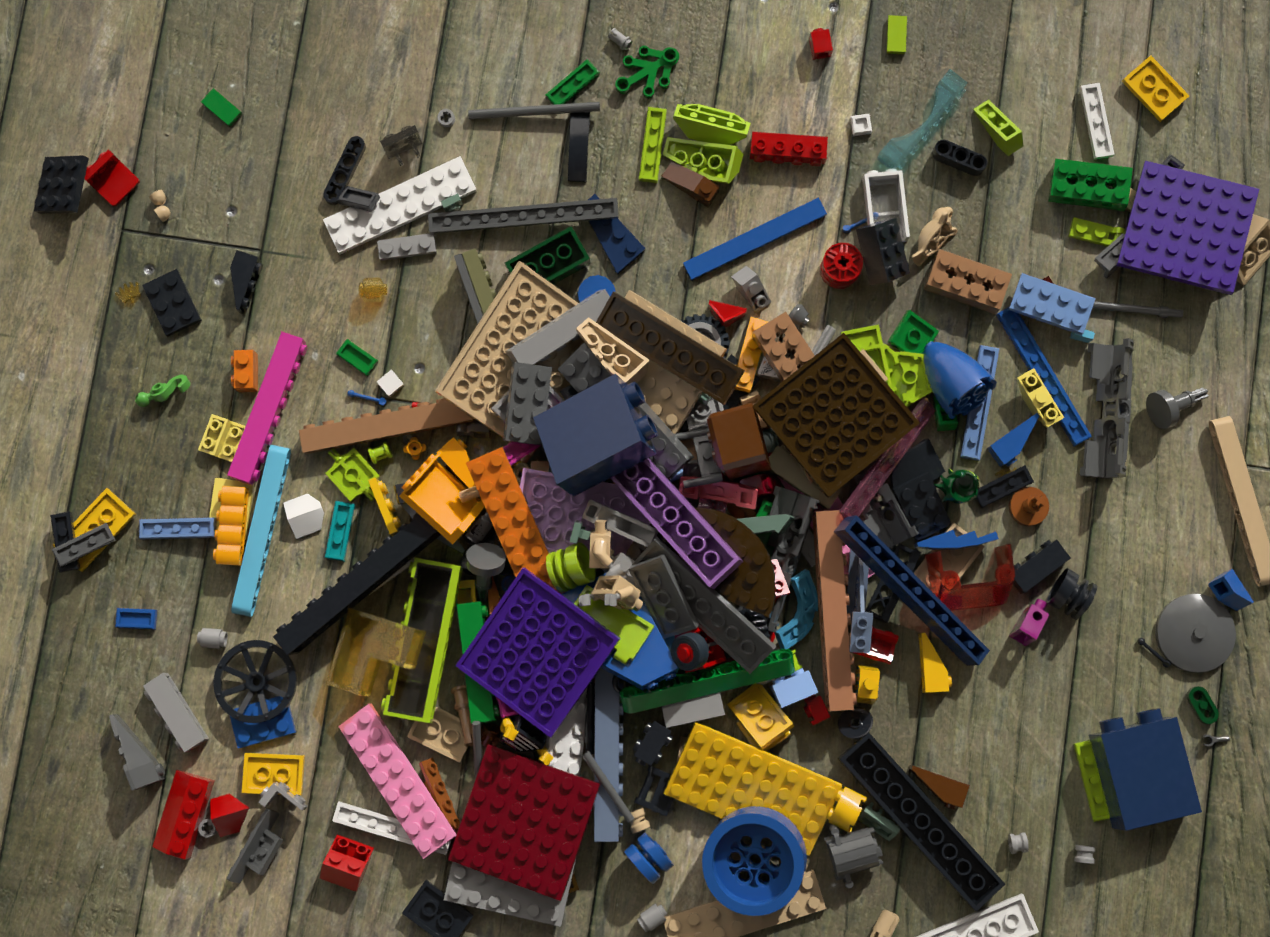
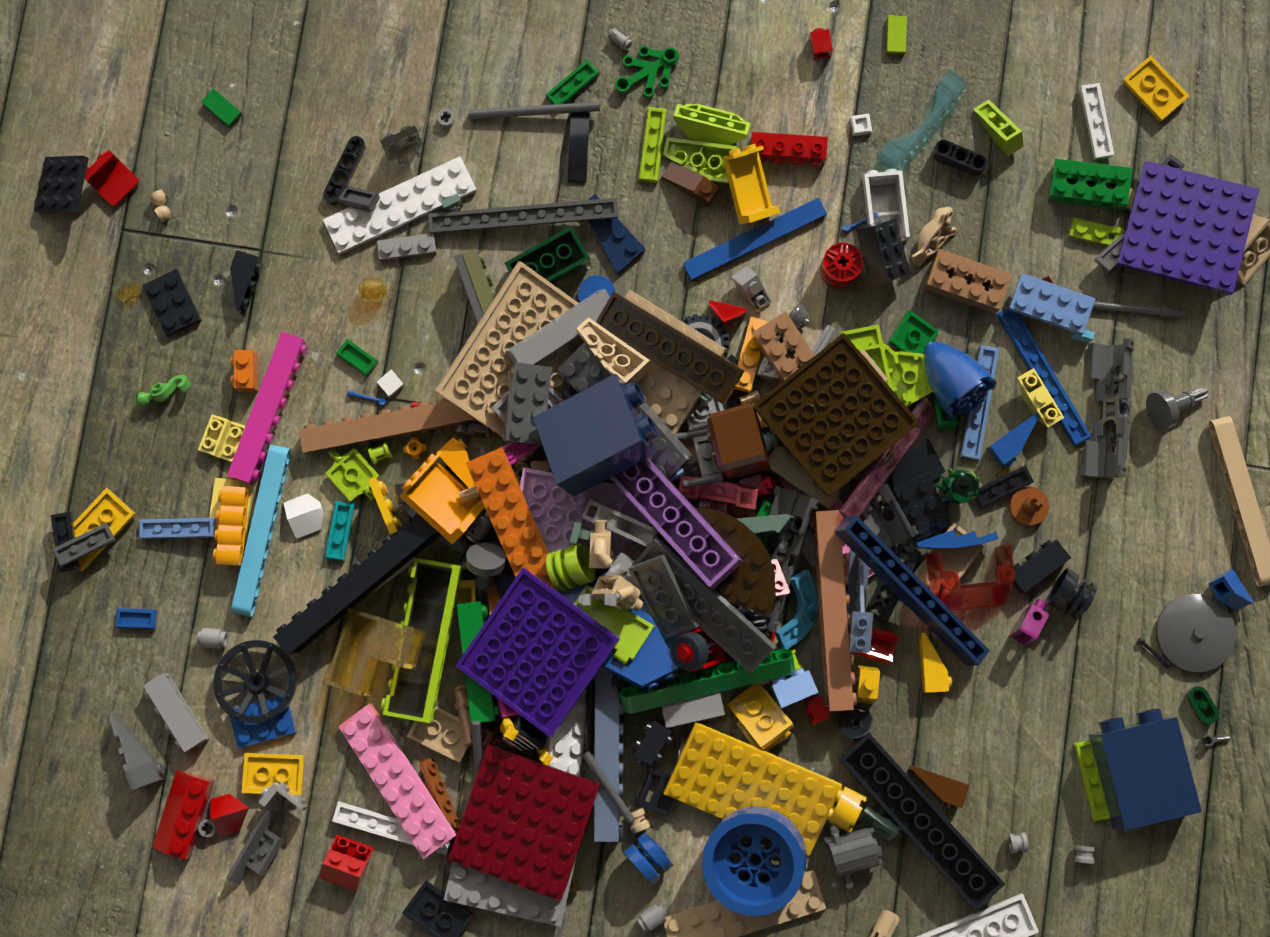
(748, 184): none -> yellow panel

